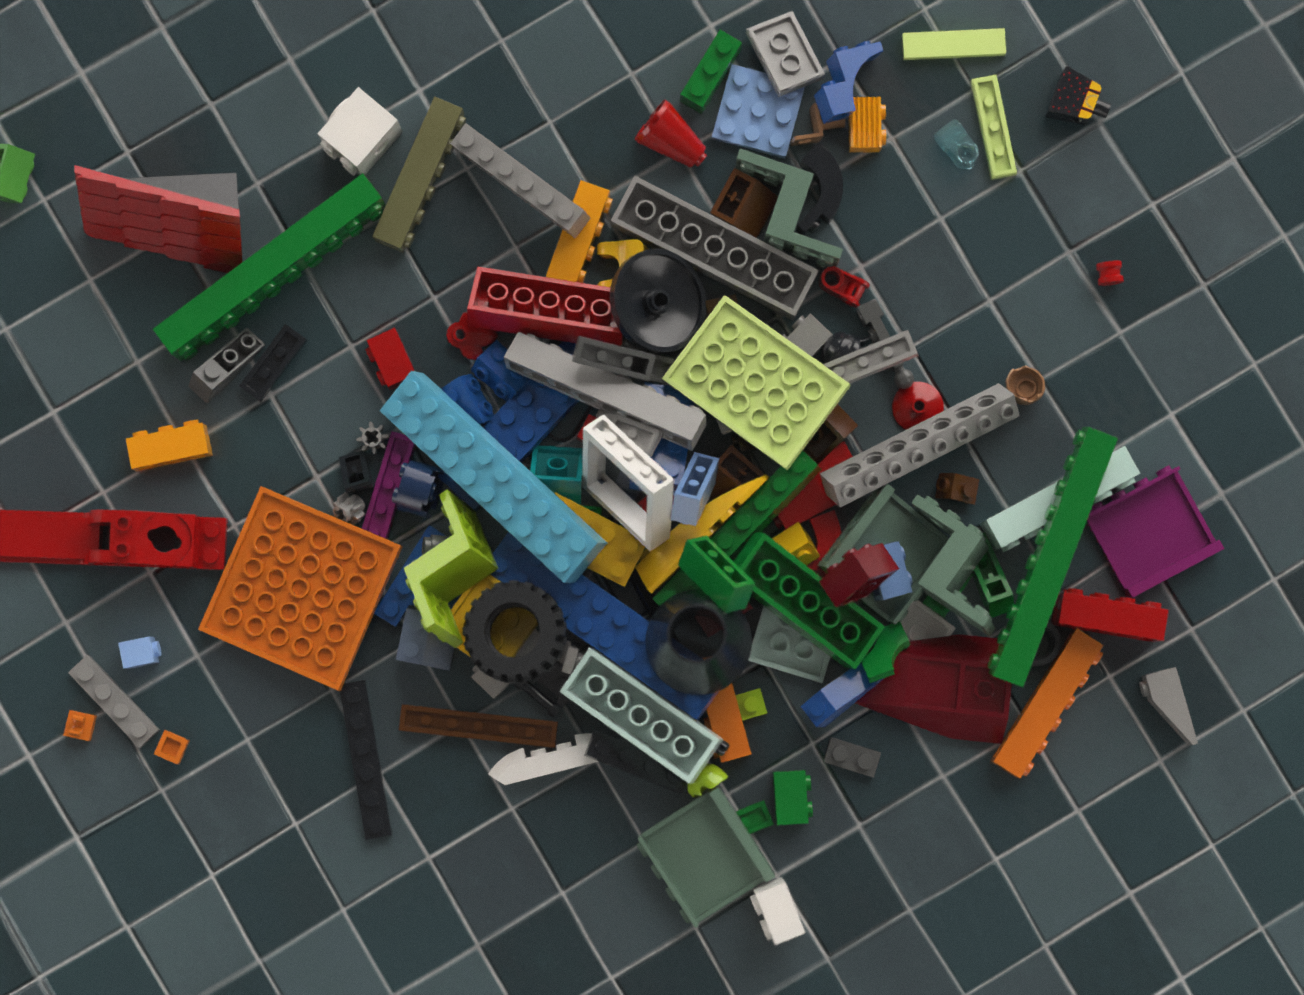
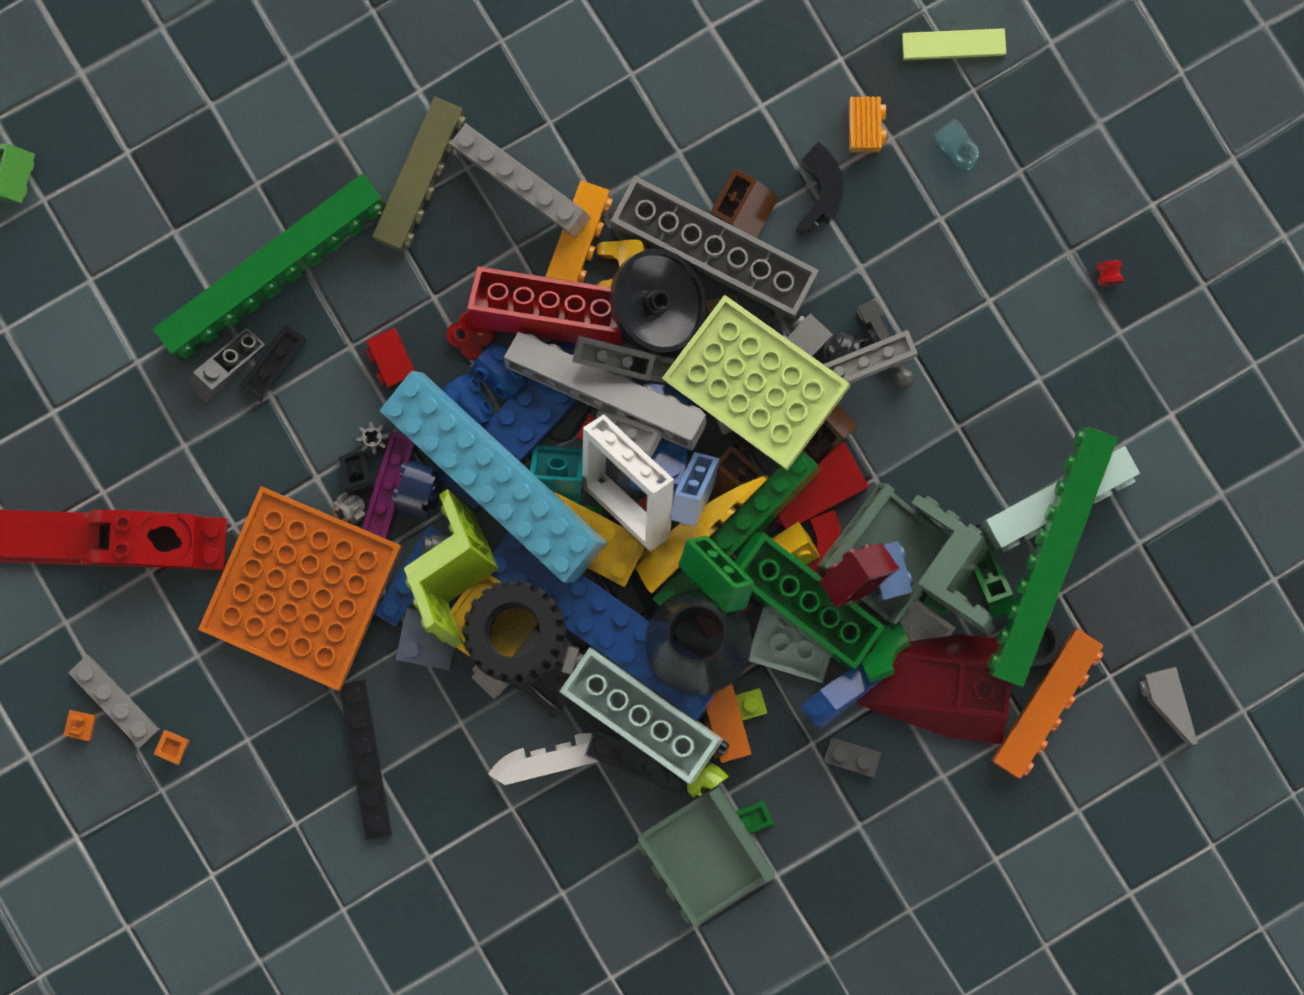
(139, 652): light blue brick -> none
(168, 215): red piece -> none
(168, 445): light orange brick -> none
(359, 132): white brick -> none
(478, 726): reddish brown plate -> none
(671, 136): red cone -> none
(710, 71): green brick -> none
(754, 114): light blue plate -> none
(779, 912): white brick -> none
(785, 53): light grey tile -> none
(788, 208): sand green bracket -> none
(791, 797): green brick -> none
(817, 126): medium nougat bracket -> none
(836, 96): arch -> none
(844, 287): red piece -> none
(904, 401): red dish -> none
(919, 445): light grey brick -> none
(957, 488): reddish brown bracket -> none
(993, 127): yellowish green tile -> none
(1025, 384): medium nougat hair -> none
(1076, 99): black torso -> none
(1110, 617): red brick -> none
(1151, 532): magenta panel -> none

